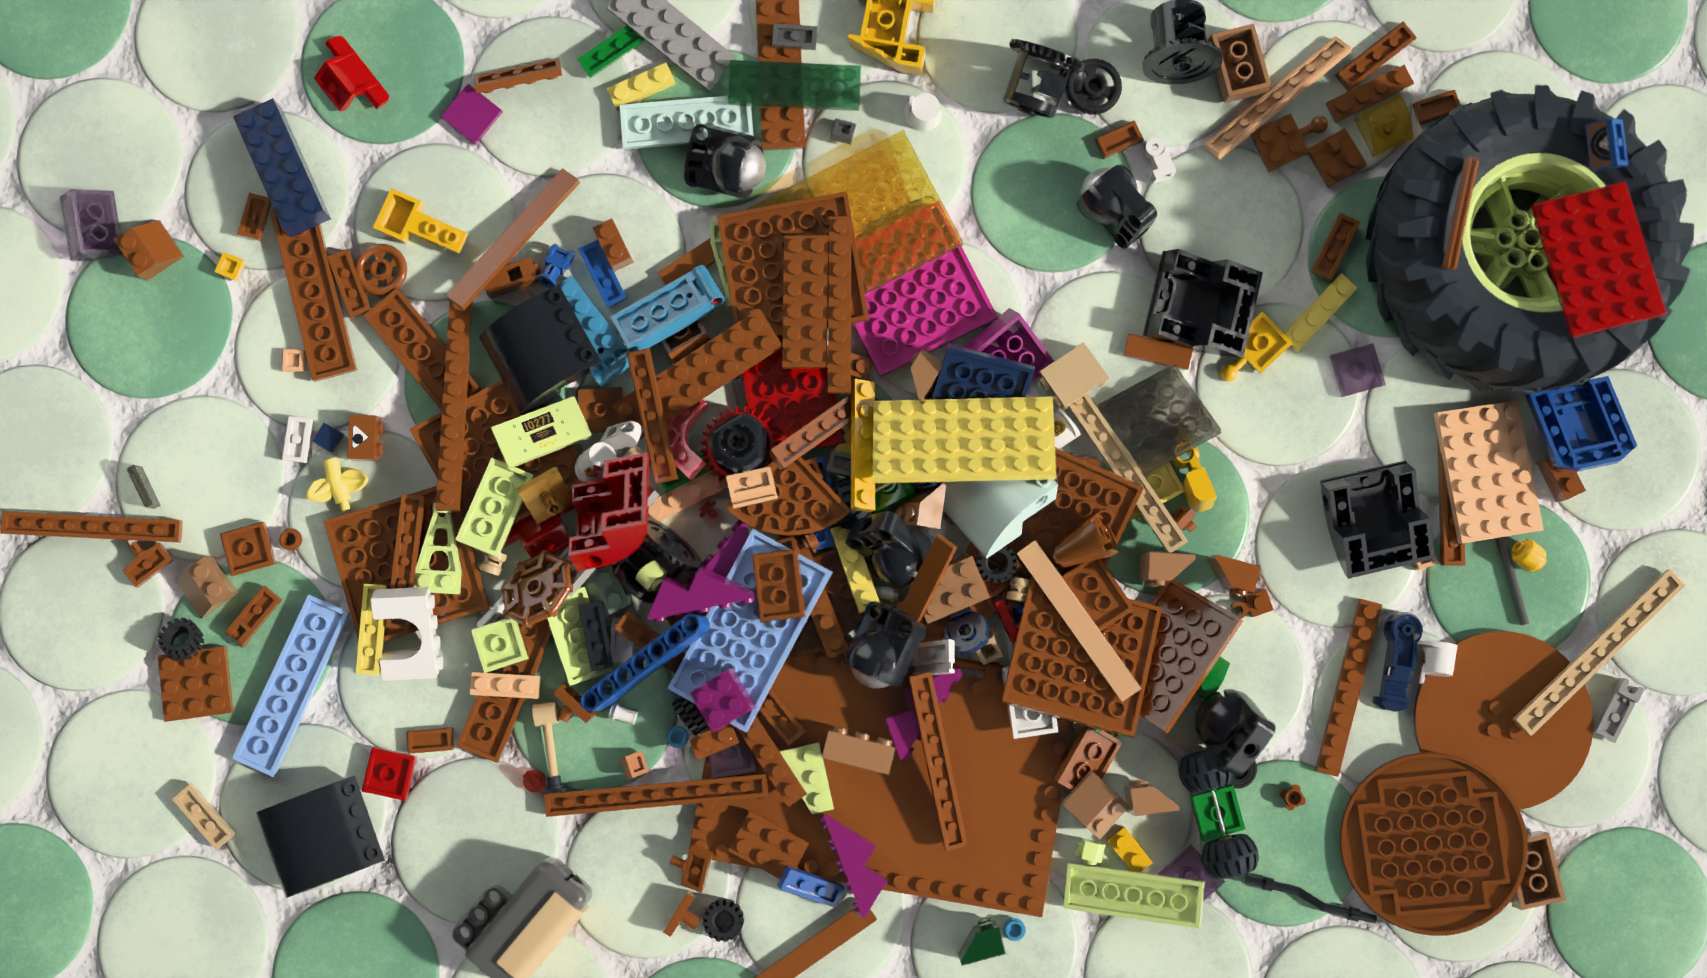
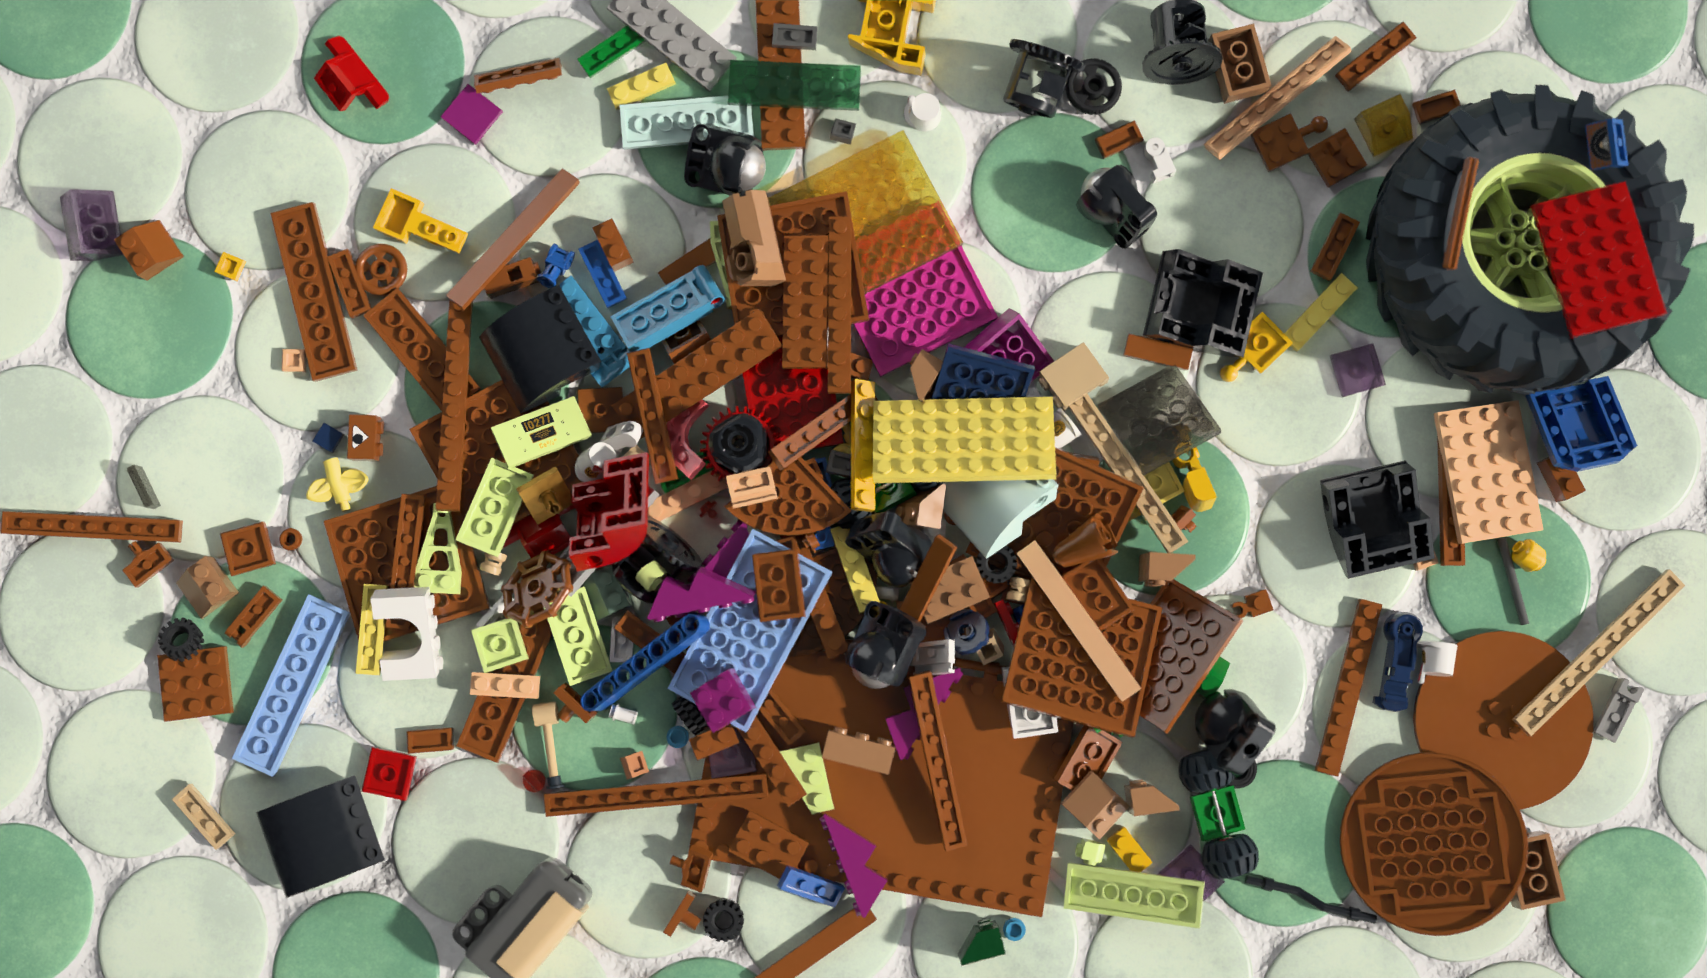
(254, 217): dark orange plate -> none
(281, 168): dark blue brick -> none
(297, 439): white plate -> none
(595, 635): black plate -> none
(753, 240): none -> medium nougat brick
(1235, 574): dark orange slope -> none
(1297, 801): dark orange plate -> none
(1369, 93): dark orange plate -> none

